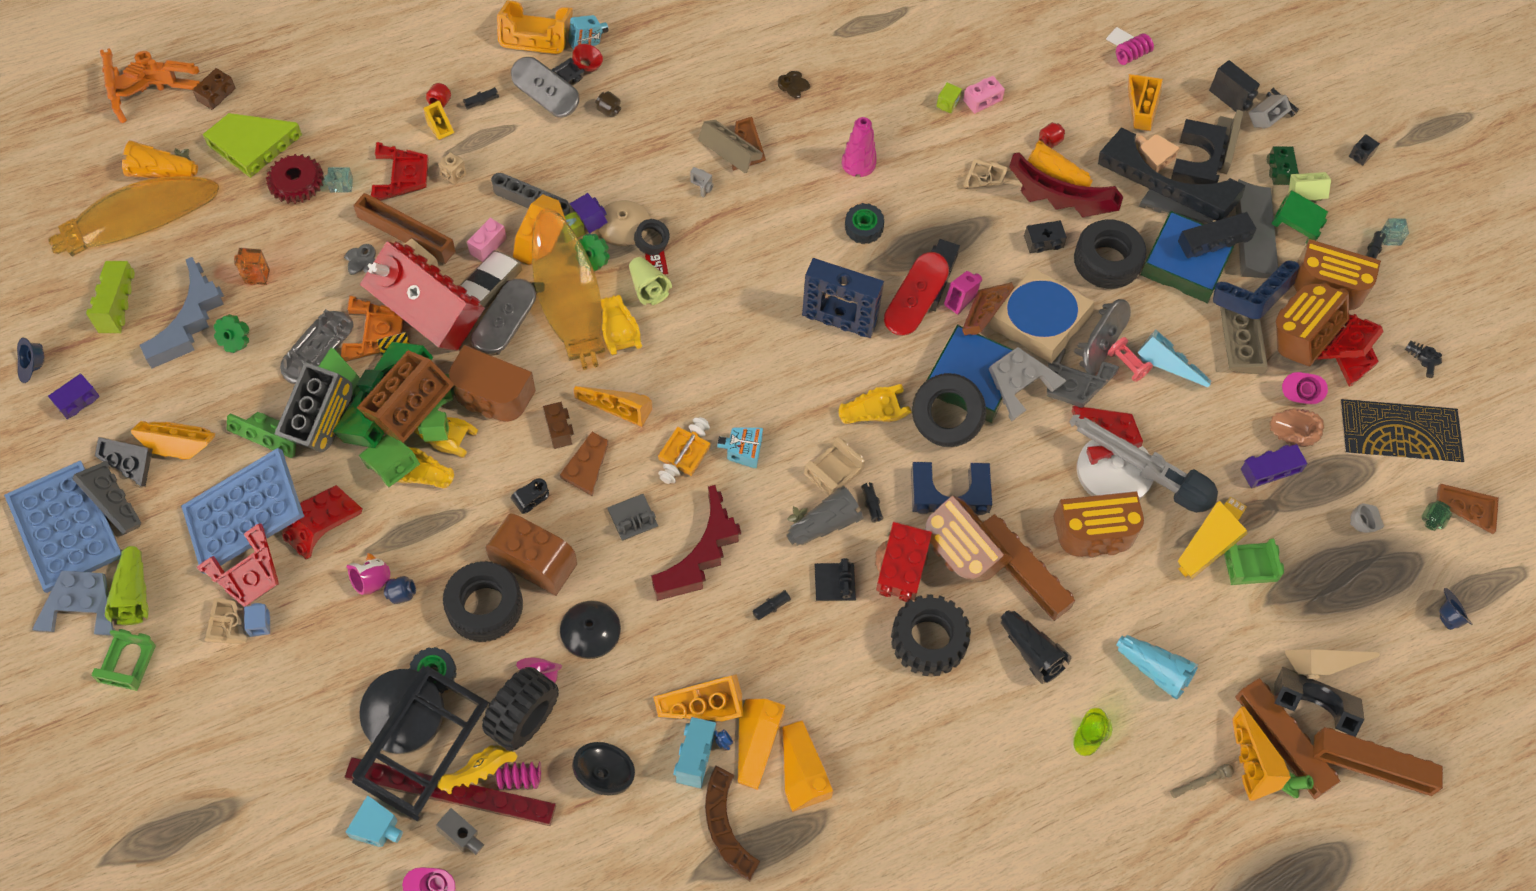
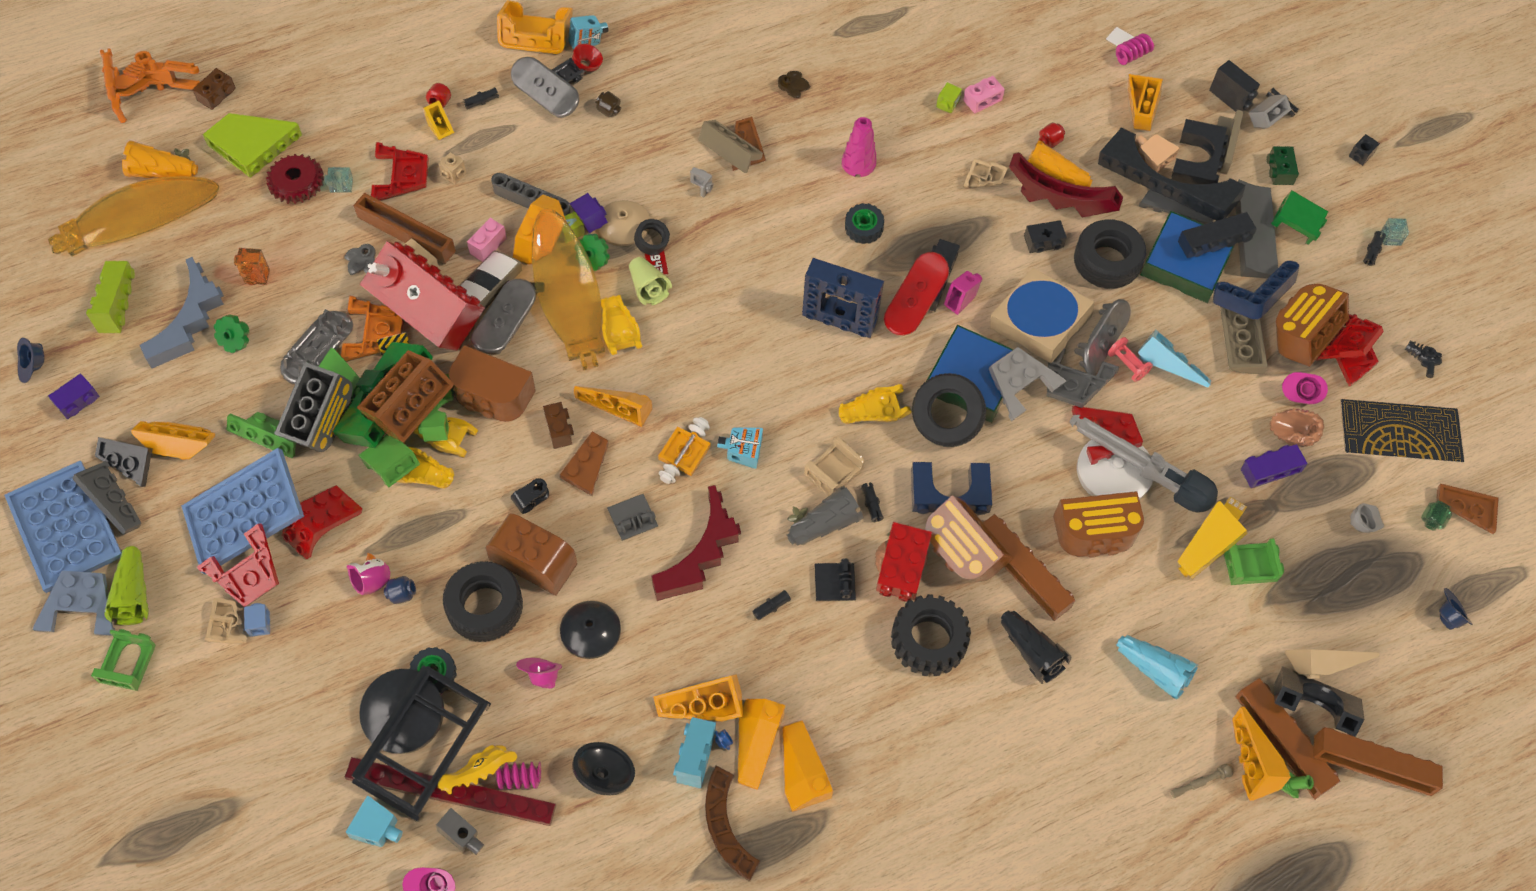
(520, 708): black tyre -> none
(985, 307): dark orange wing -> none
(1092, 732): clear neon green piece -> none
(1311, 185): yellowish green brick -> none
(1337, 269): dark orange brick -> none

